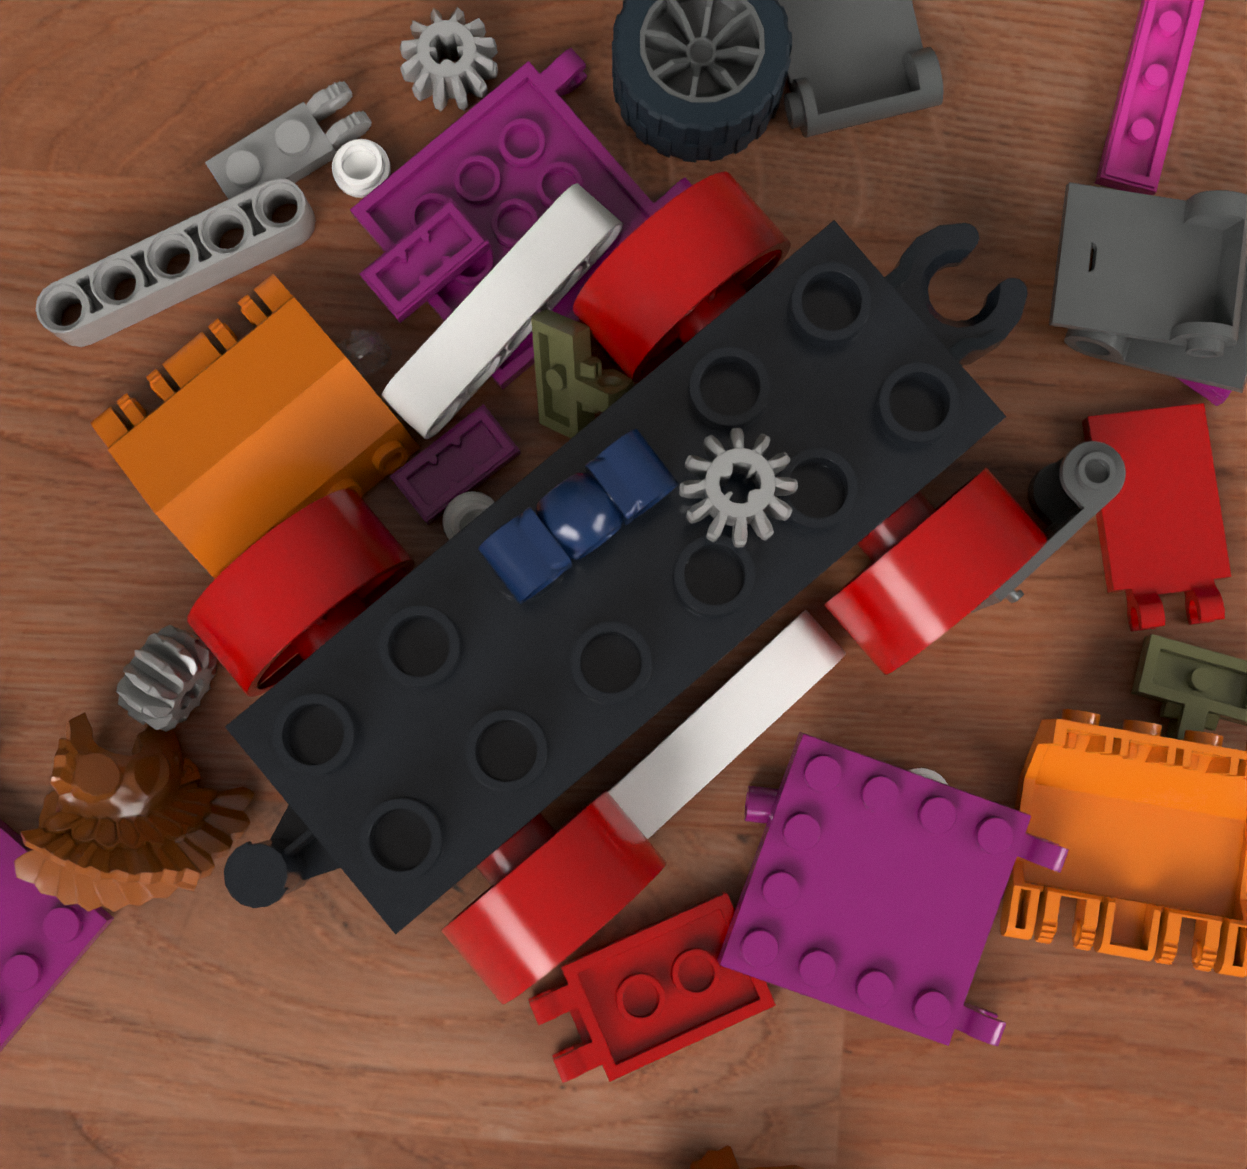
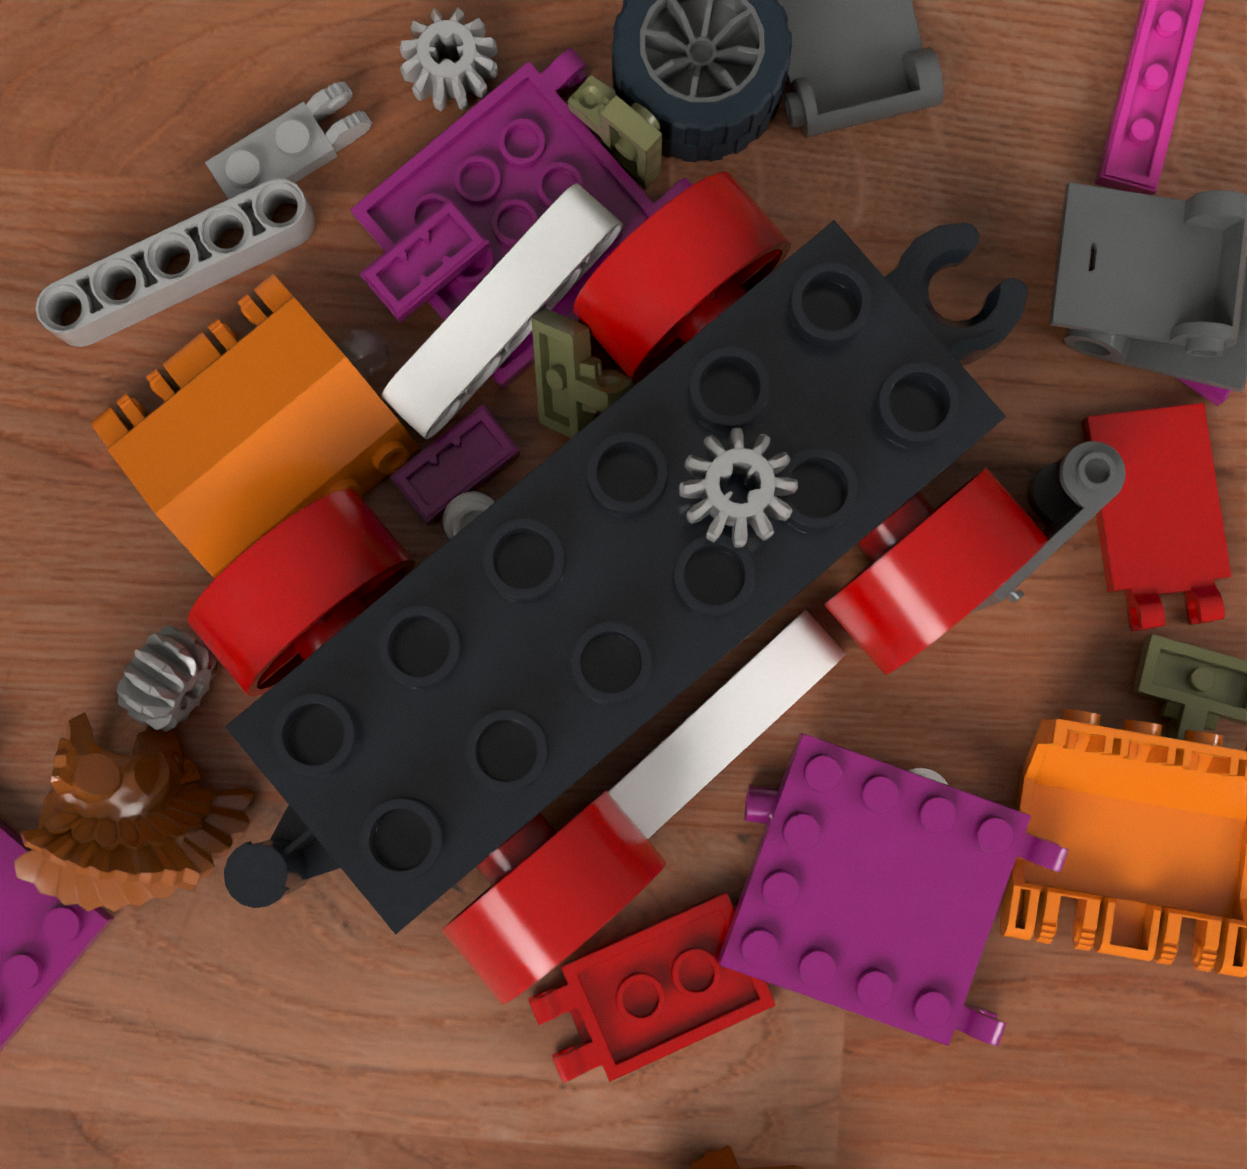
(360, 167): white plate -> none
(578, 516): dark blue piece -> none
(625, 131): none -> olive hinge

